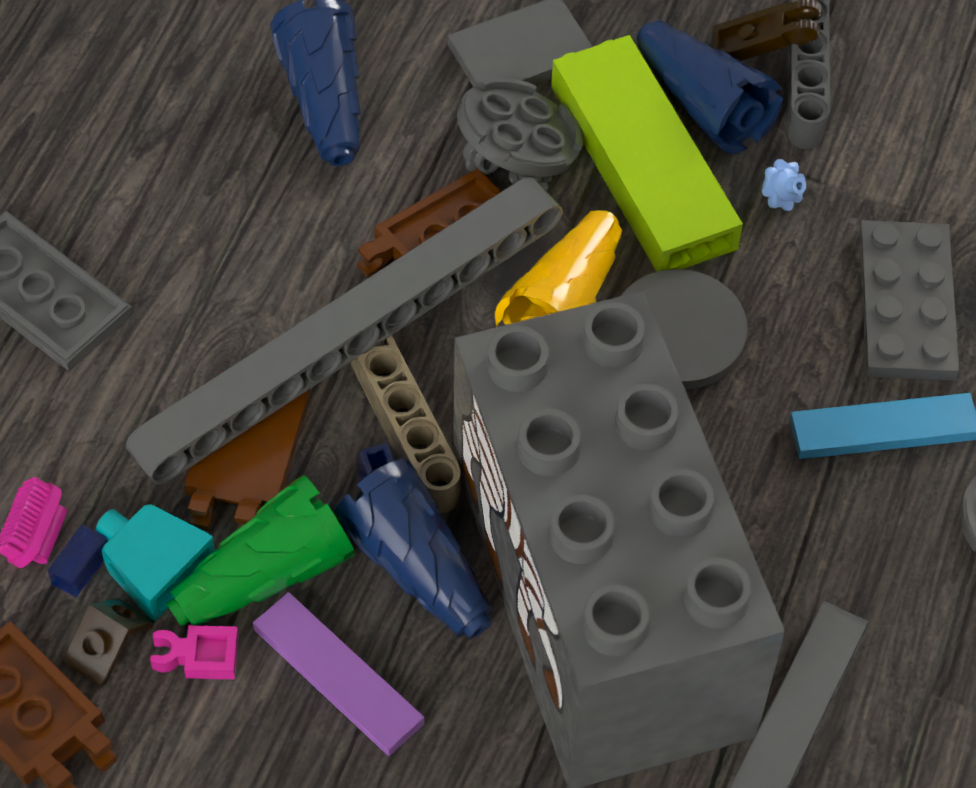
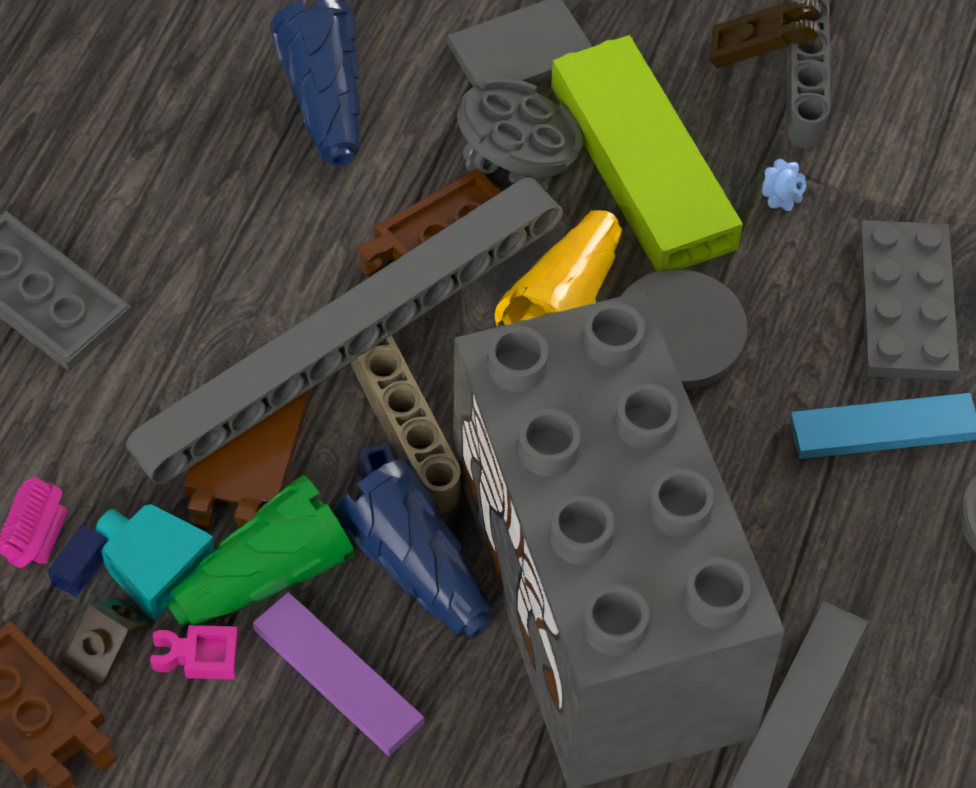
(712, 86): dark blue cone -> none

